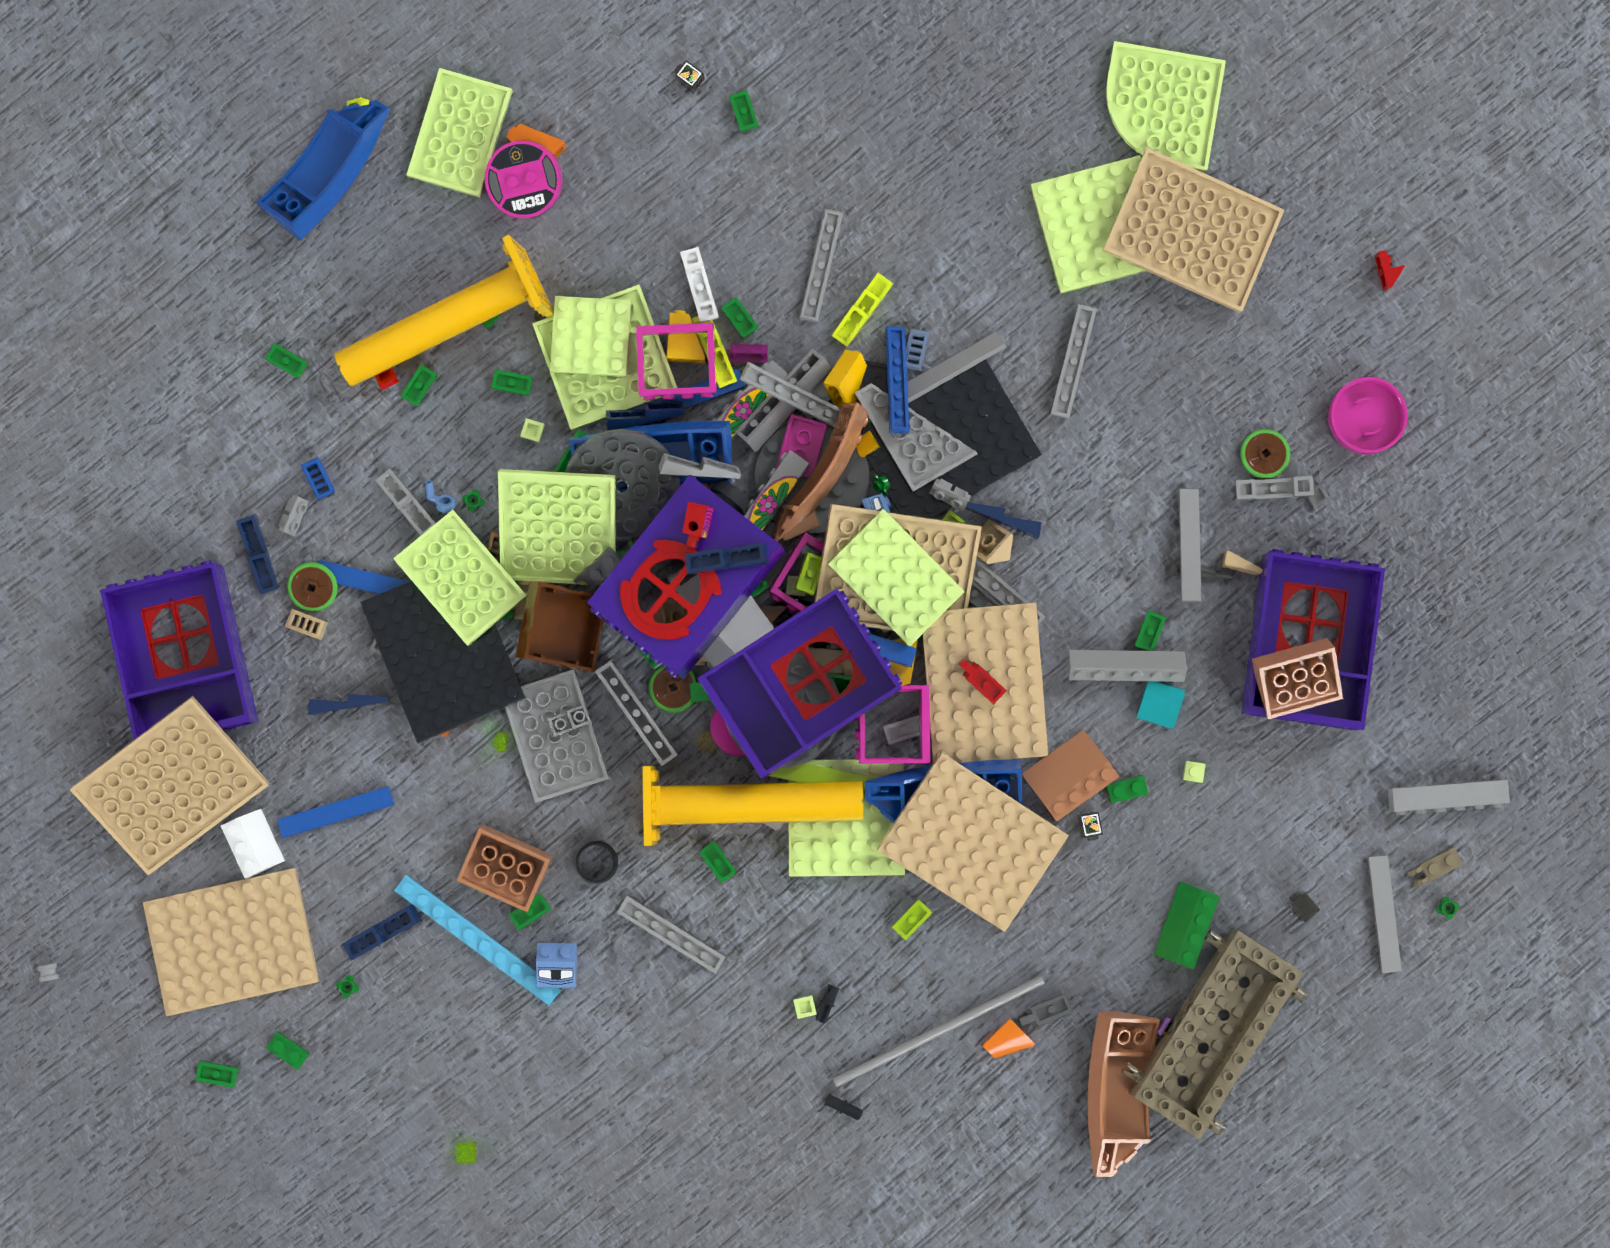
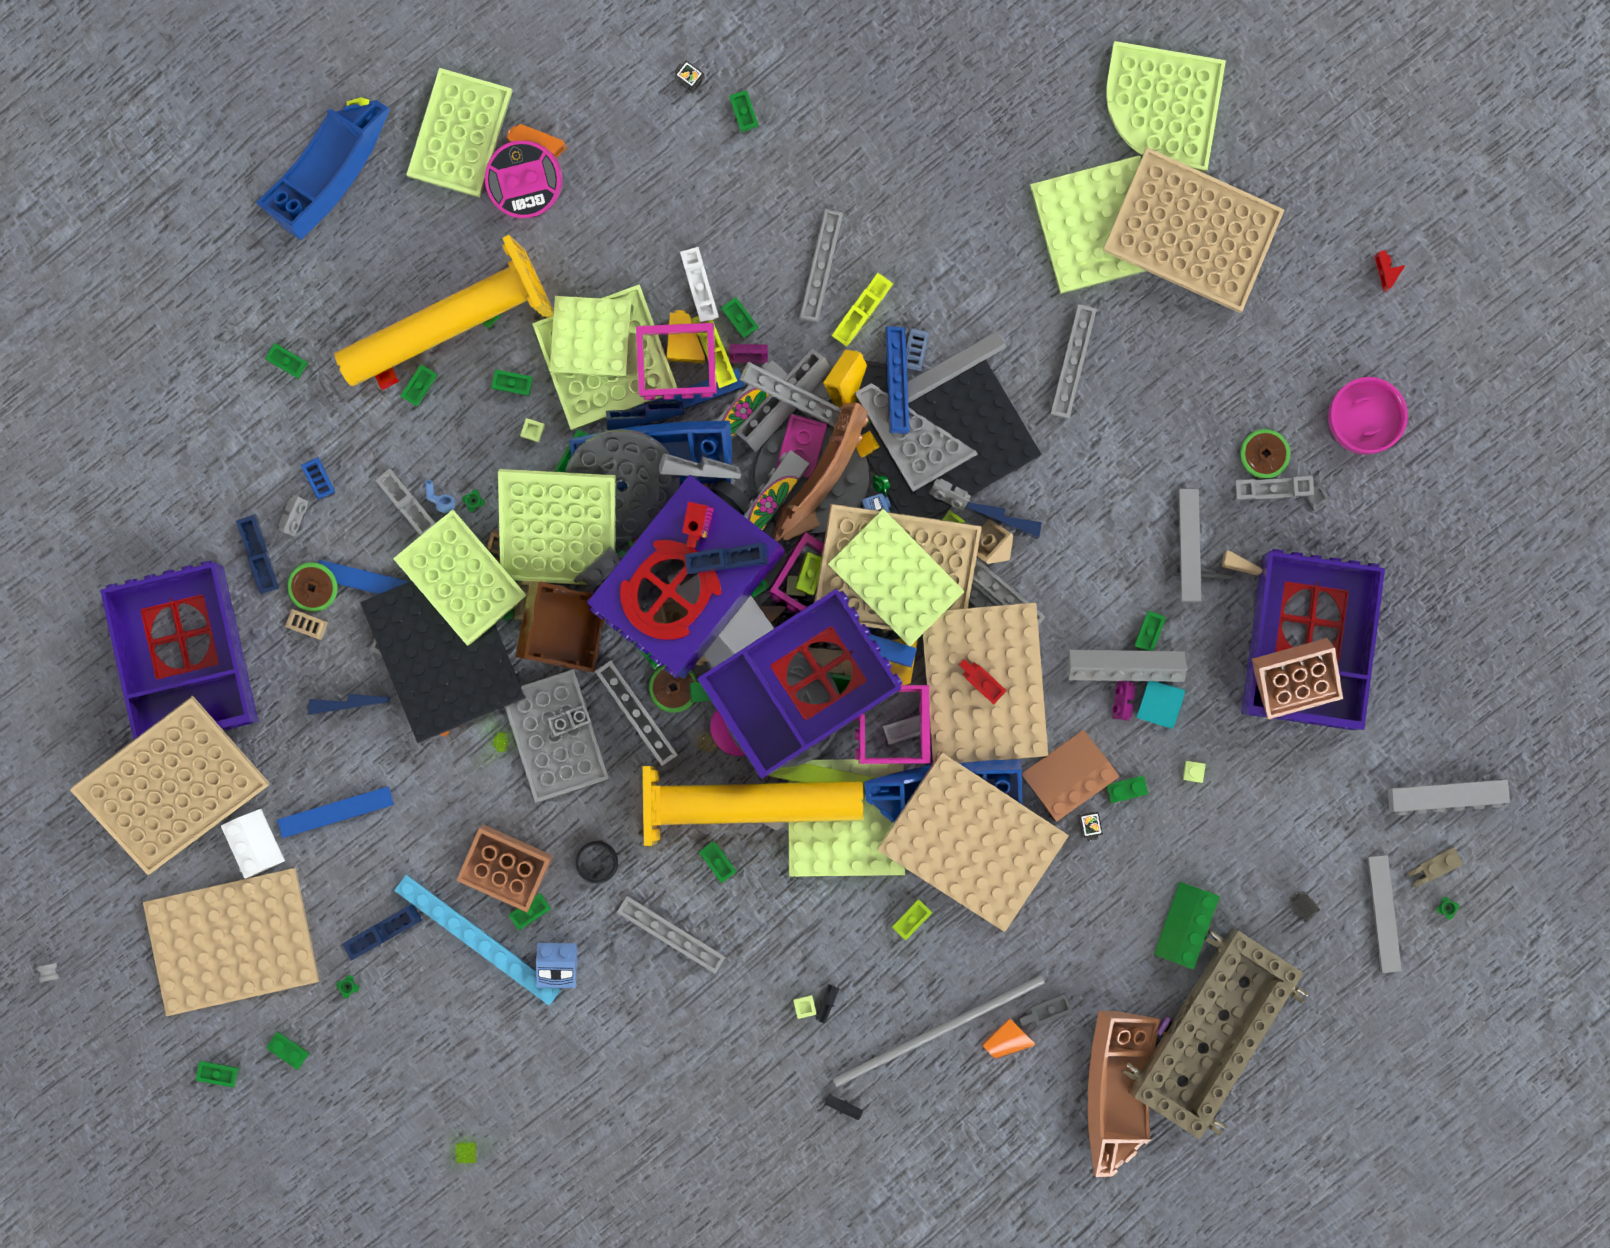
(1121, 709): none -> magenta hinge

